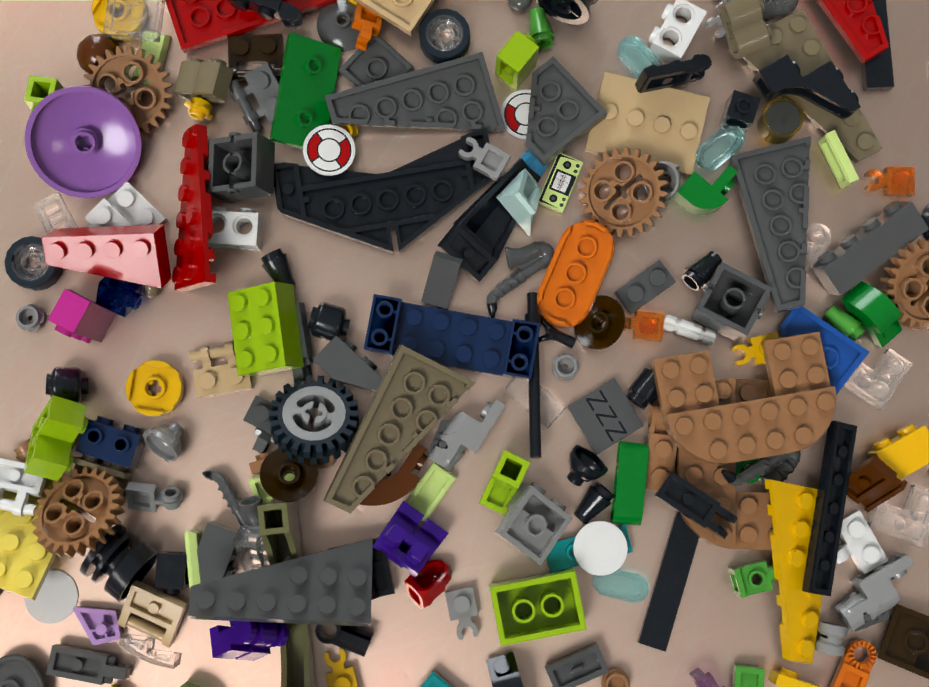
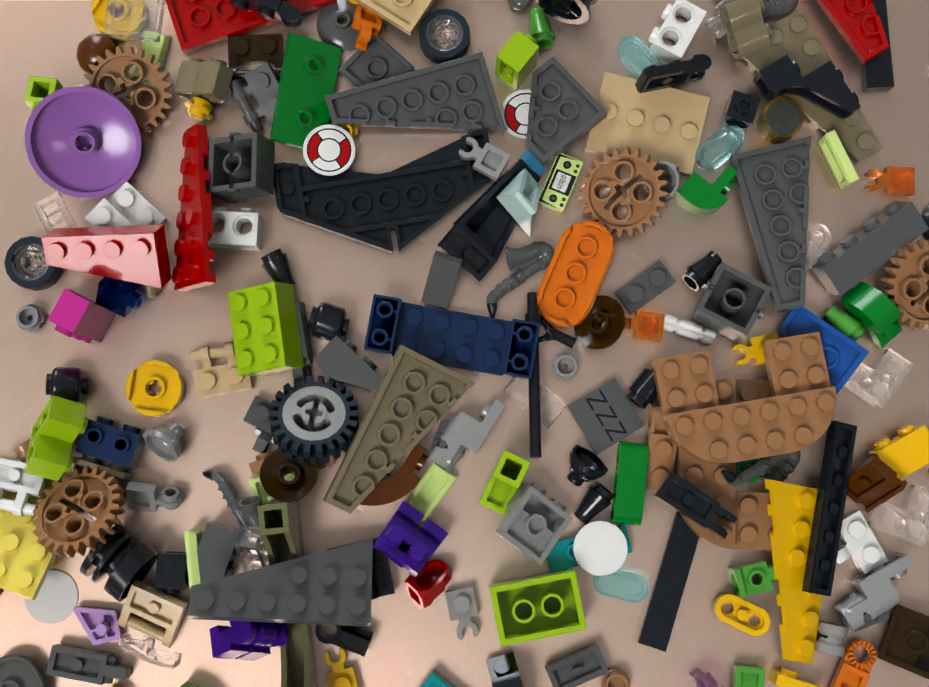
(740, 614): none -> yellow plate

